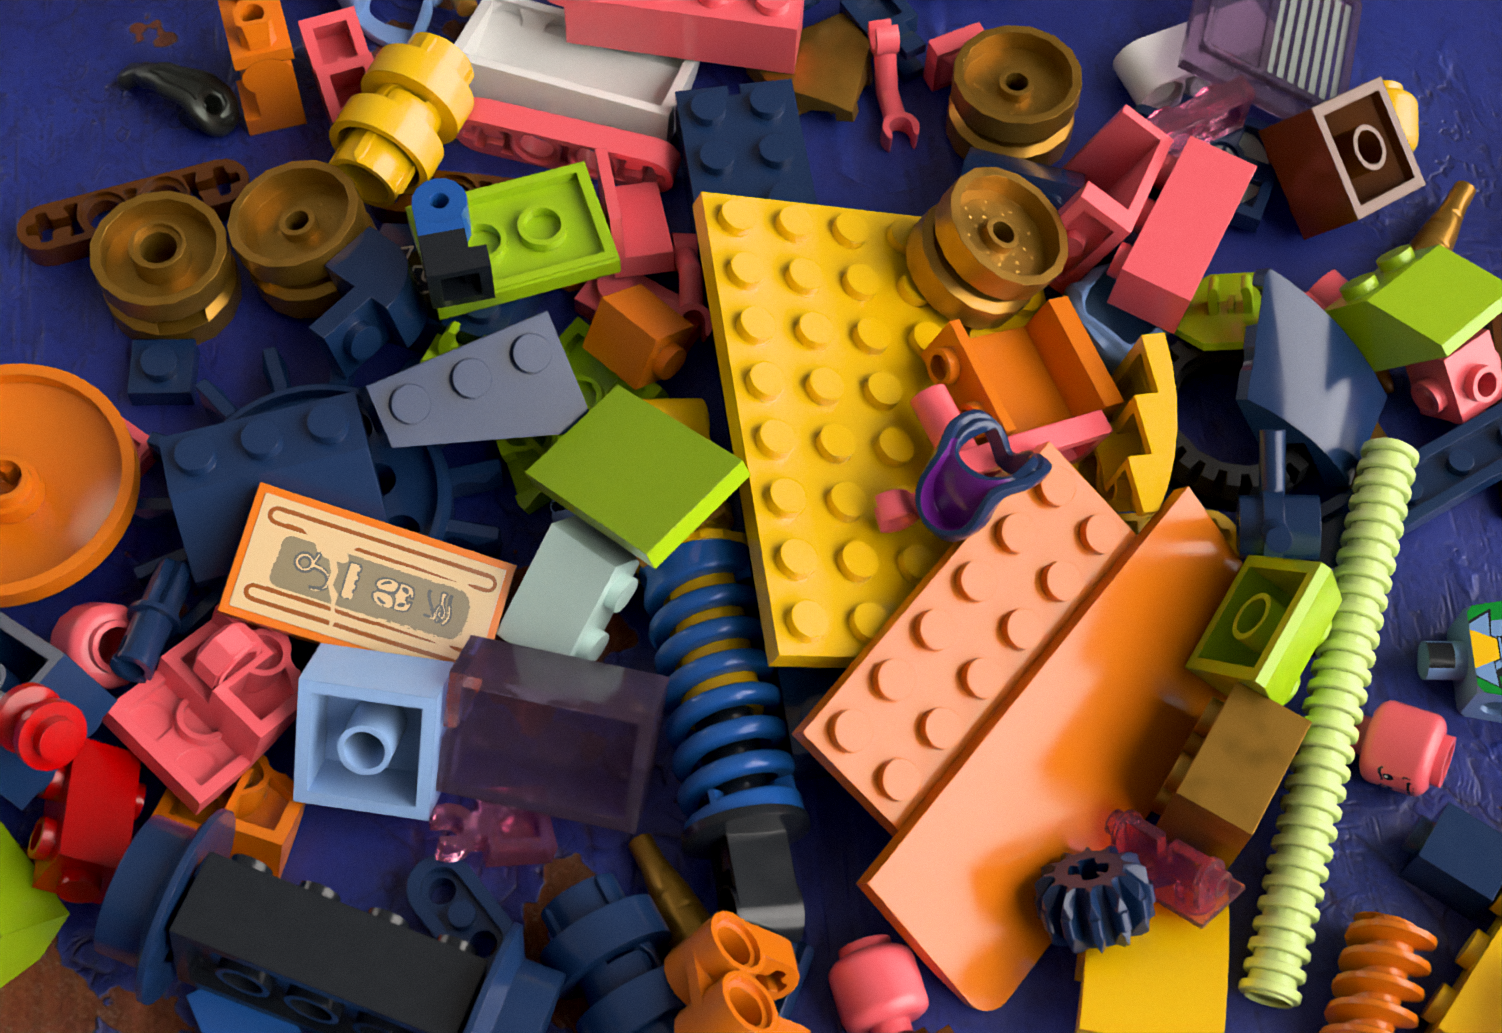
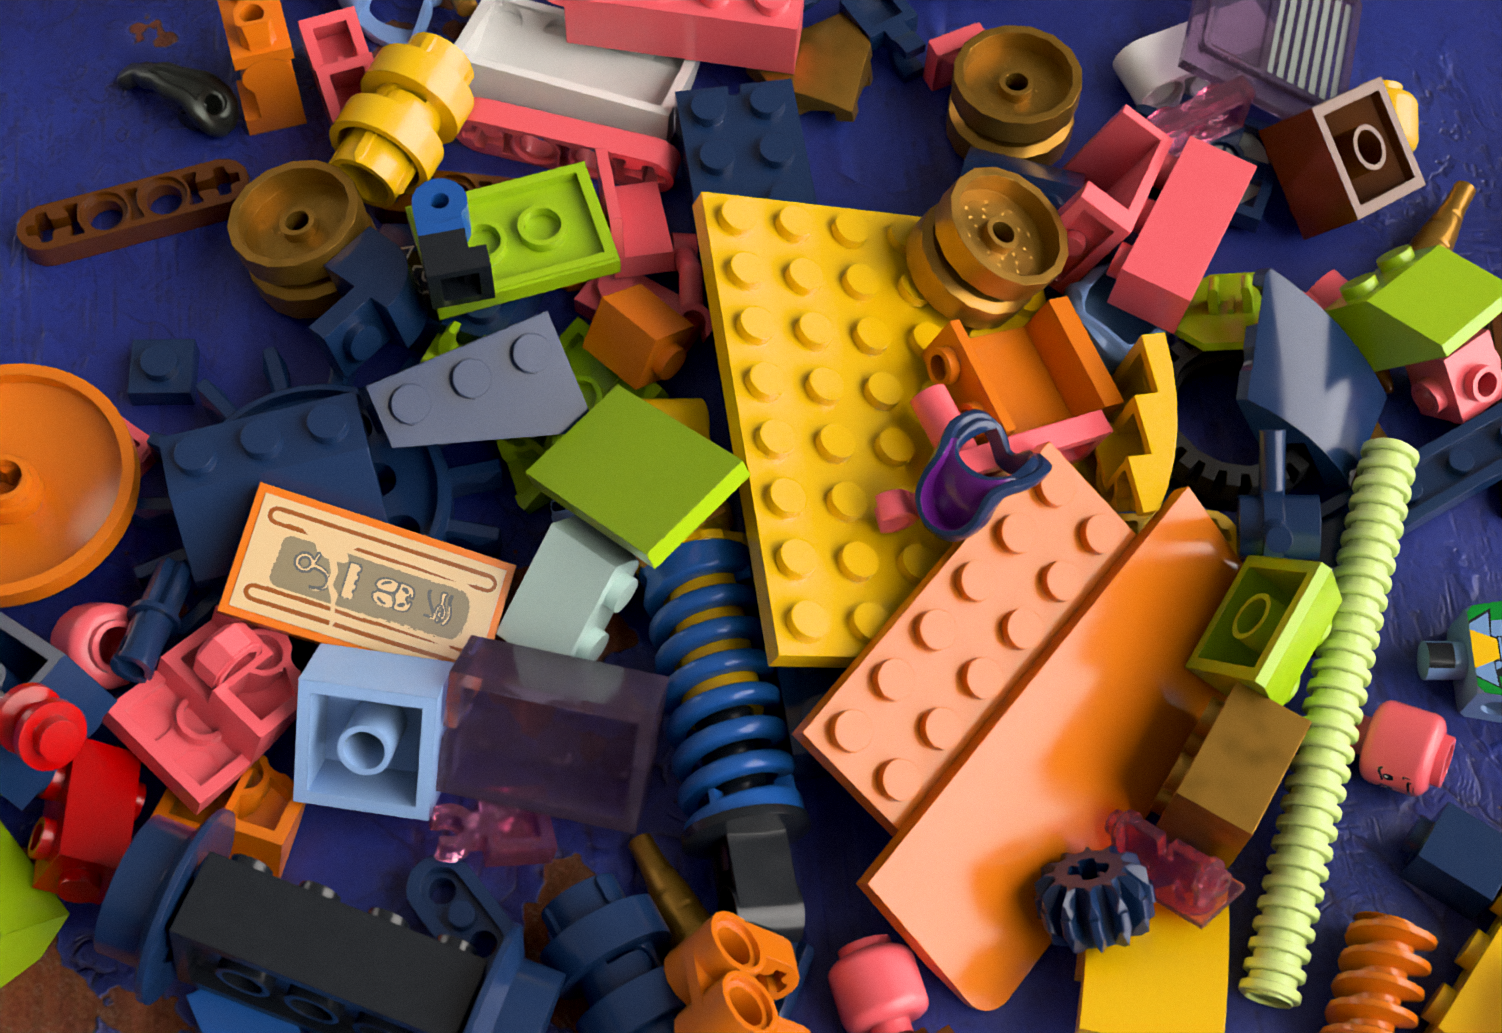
(166, 268): pearl gold wheel -> none
(884, 45): coral arm -> none

